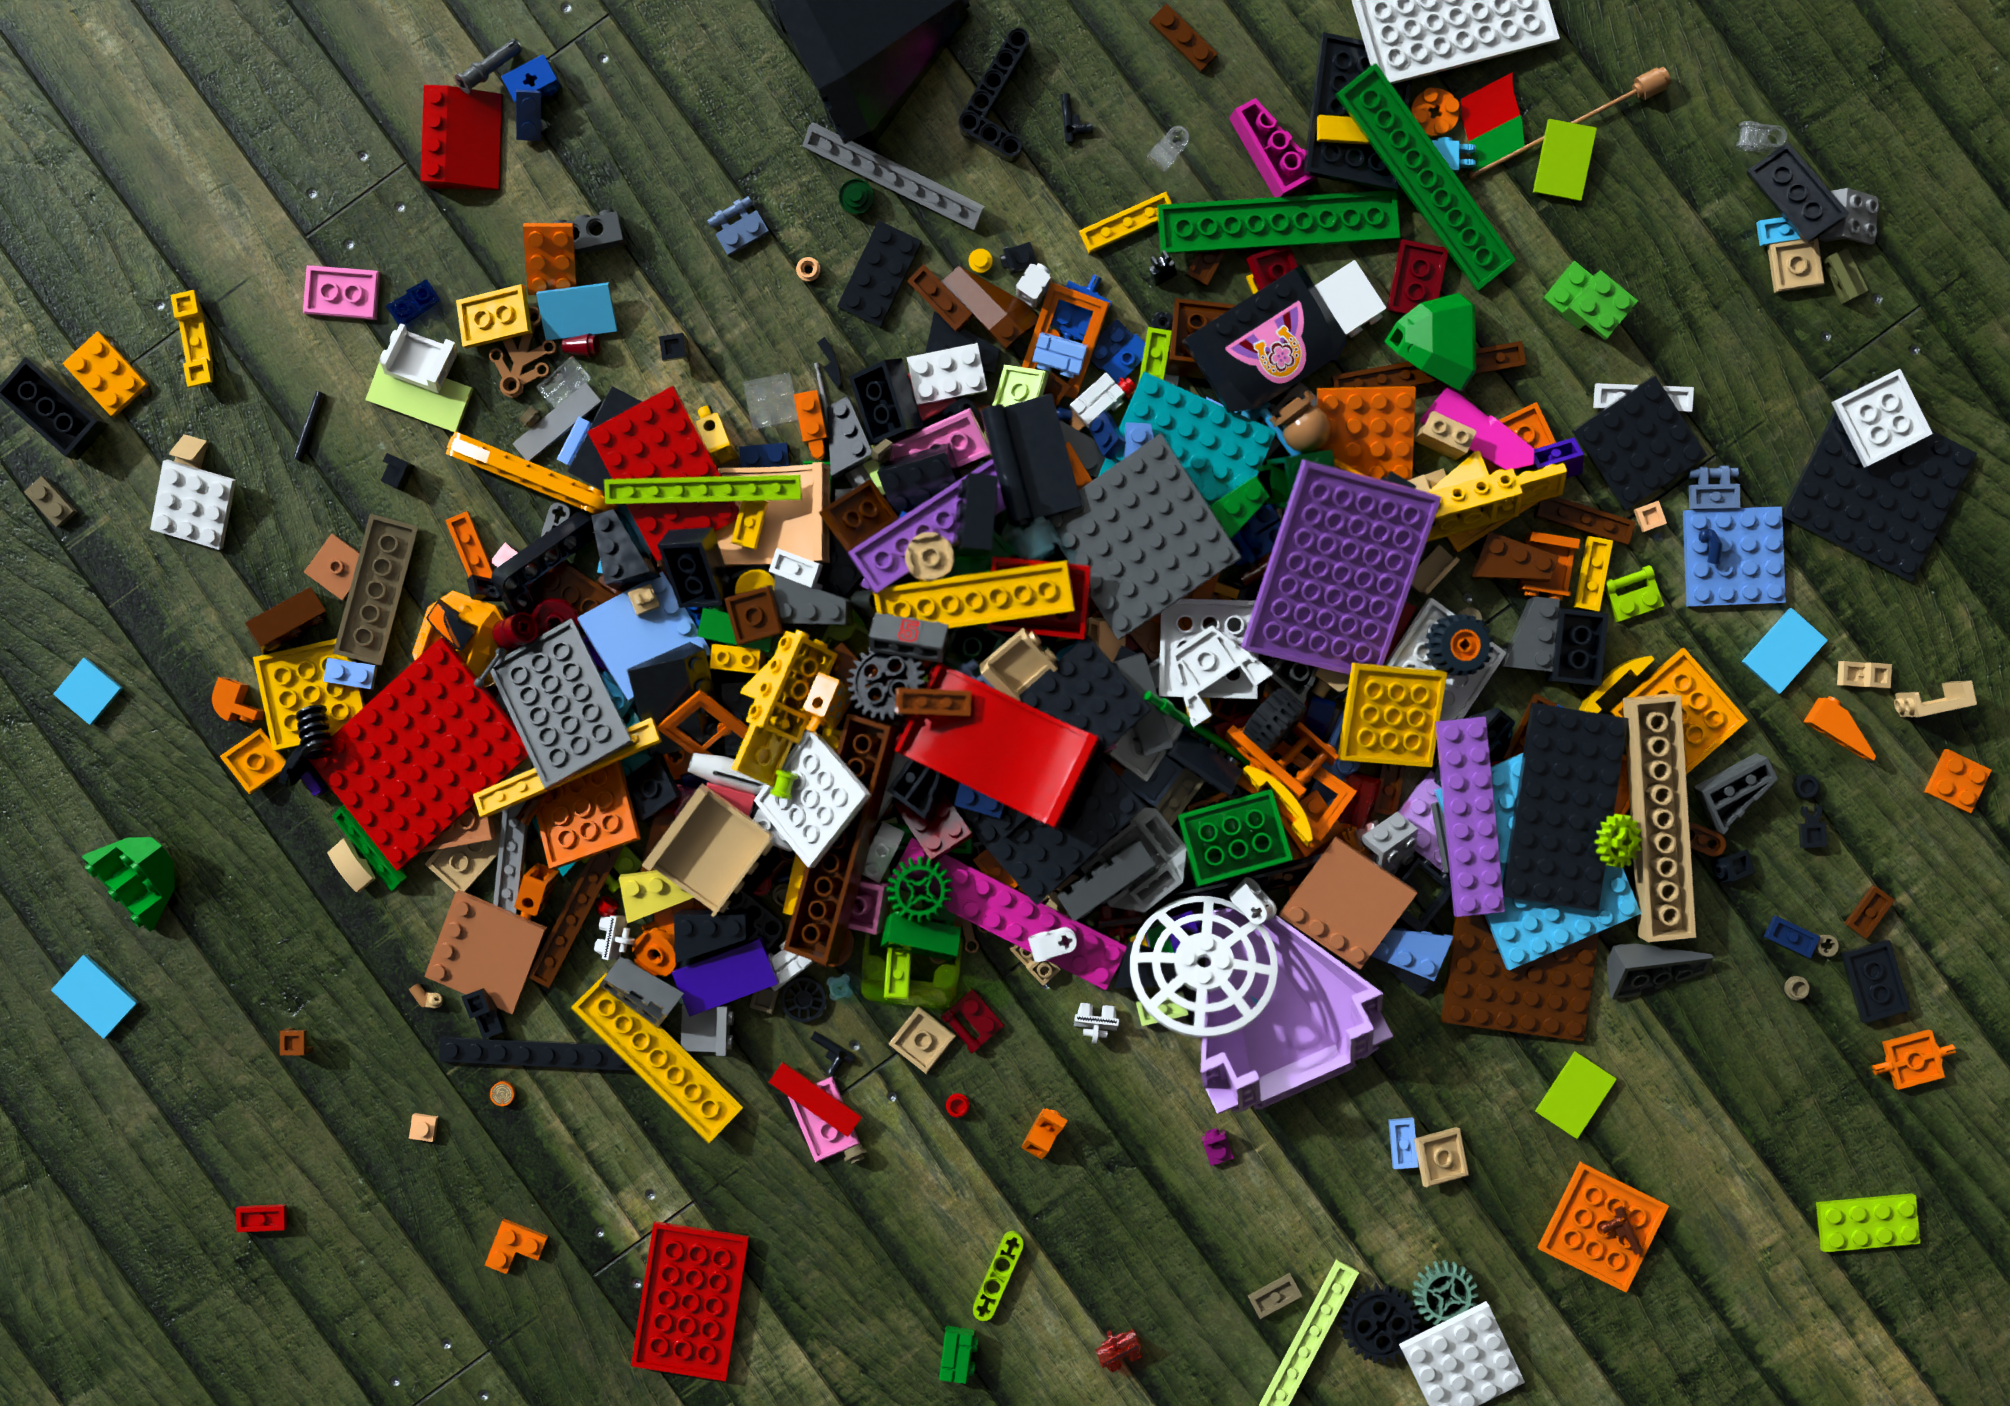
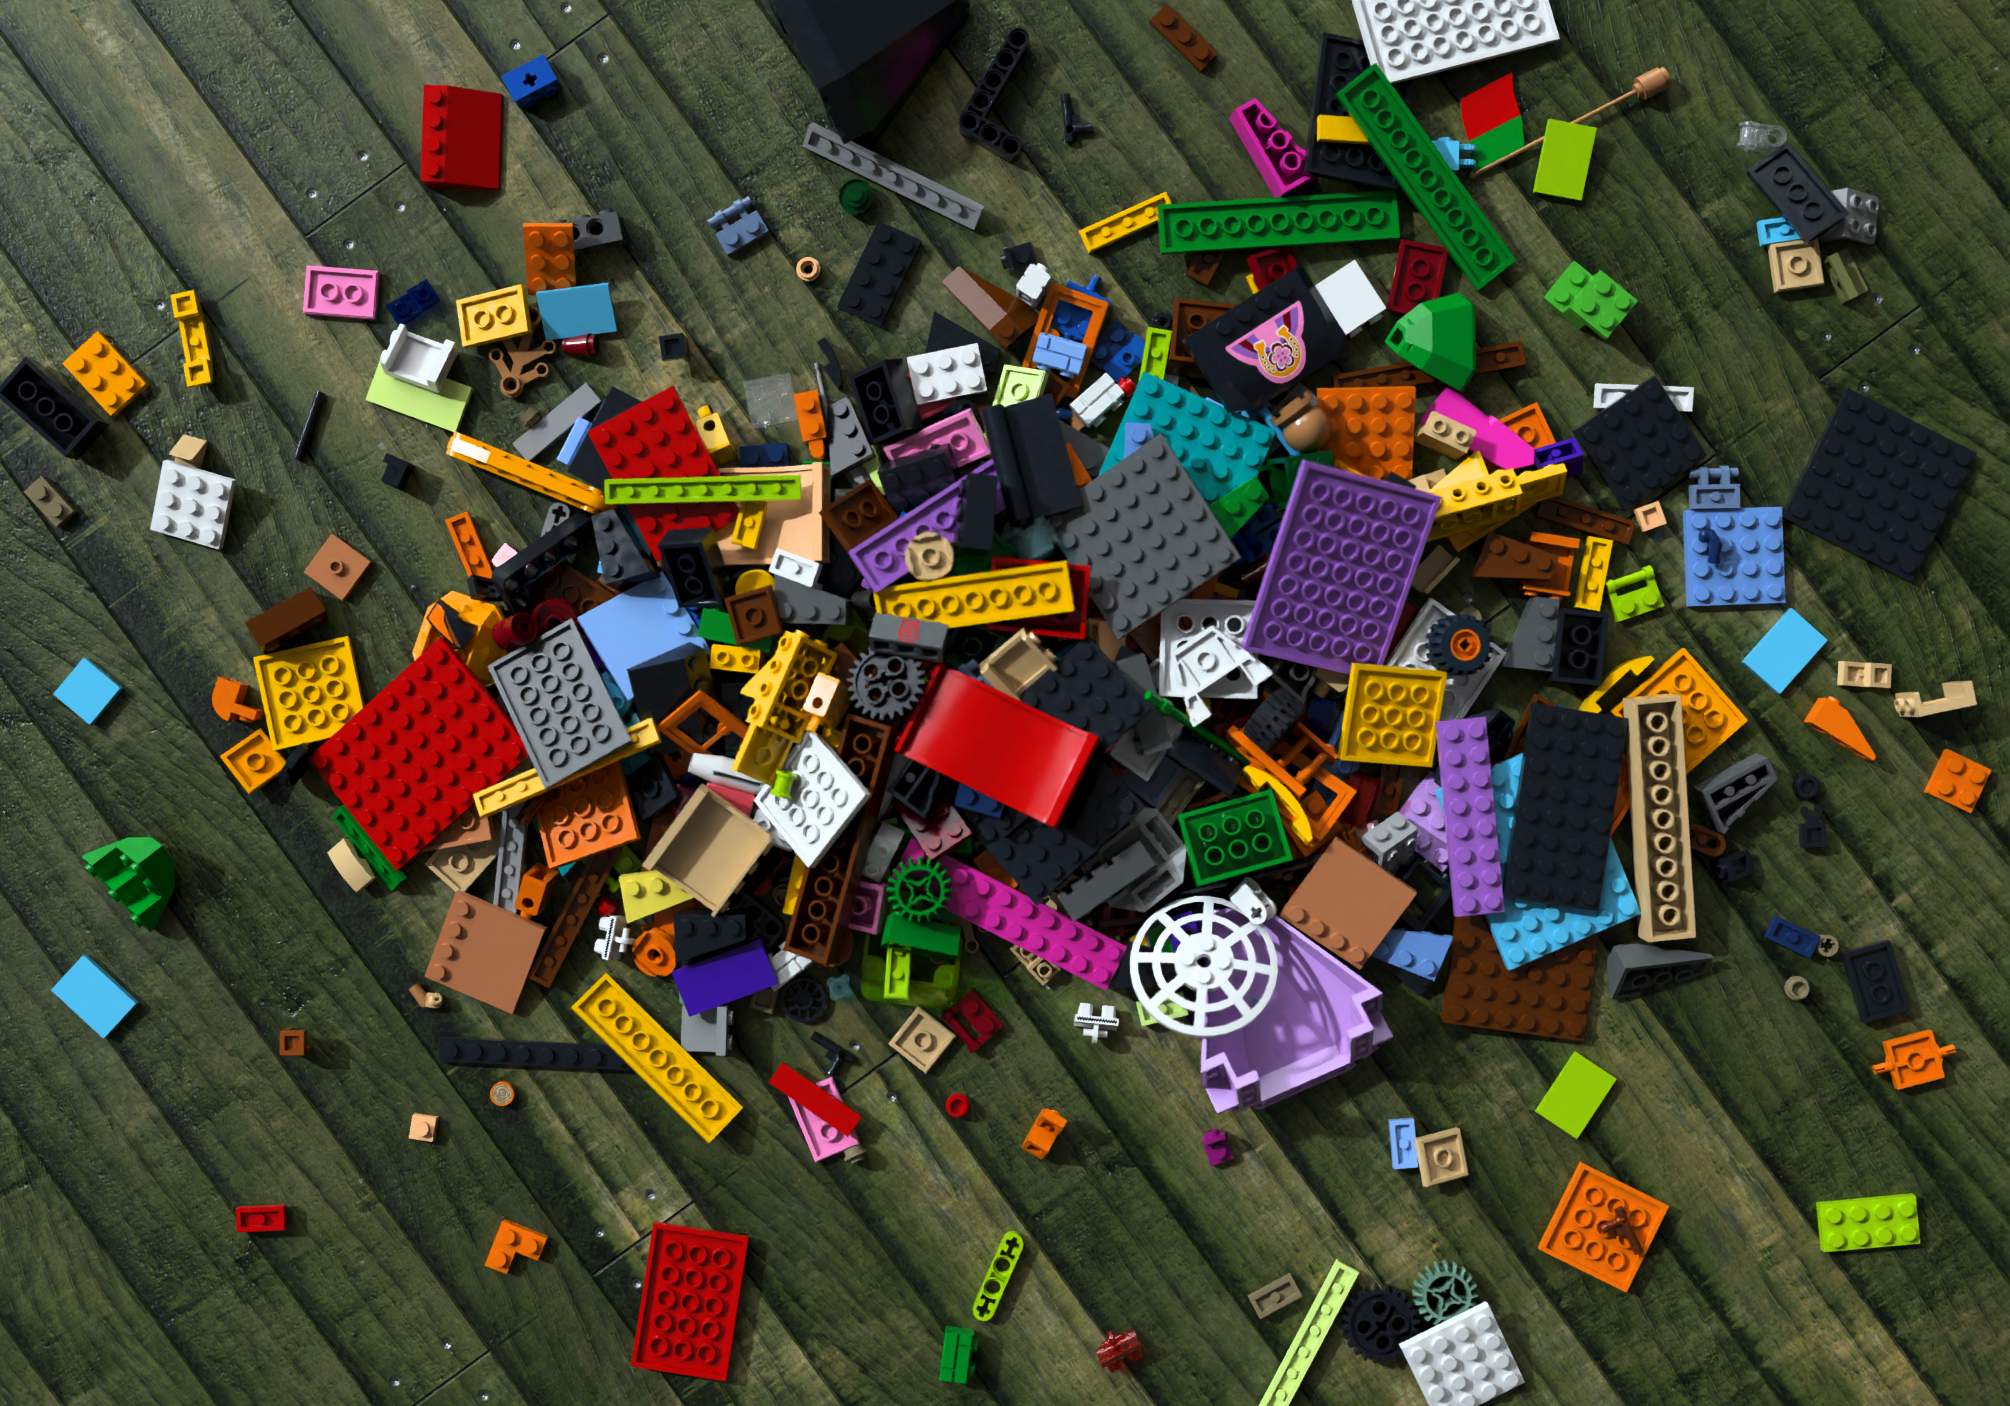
(314, 732): black piece -> none
(314, 783): dark purple tile -> none
(350, 673): light blue plate -> none
(375, 589): dark tan plate -> none
(480, 71): dark grey pin -> none
(485, 1011): black slope -> none
(500, 652): dark grey hinge -> none
(528, 115): dark blue plate -> none
(563, 382): clear slope -> none
(641, 991): dark grey wedge -> none
(643, 600): tan tile -> none
(882, 451): dark tan tile -> none
(933, 702): dark orange plate -> none
(940, 298): reddish brown plate -> none
(980, 260): yellow plate -> none
(1047, 944): white piece -> none
(1106, 435): dark blue plate -> none
(1162, 268): black plate -> none
(1166, 151): clear piece -> none
(1439, 823): dark grey axle -> none
(1447, 106): orange plate -> none
(1618, 840): lime gear -> none
(1869, 912): reddish brown plate -> none
(1881, 418): white plate -> none

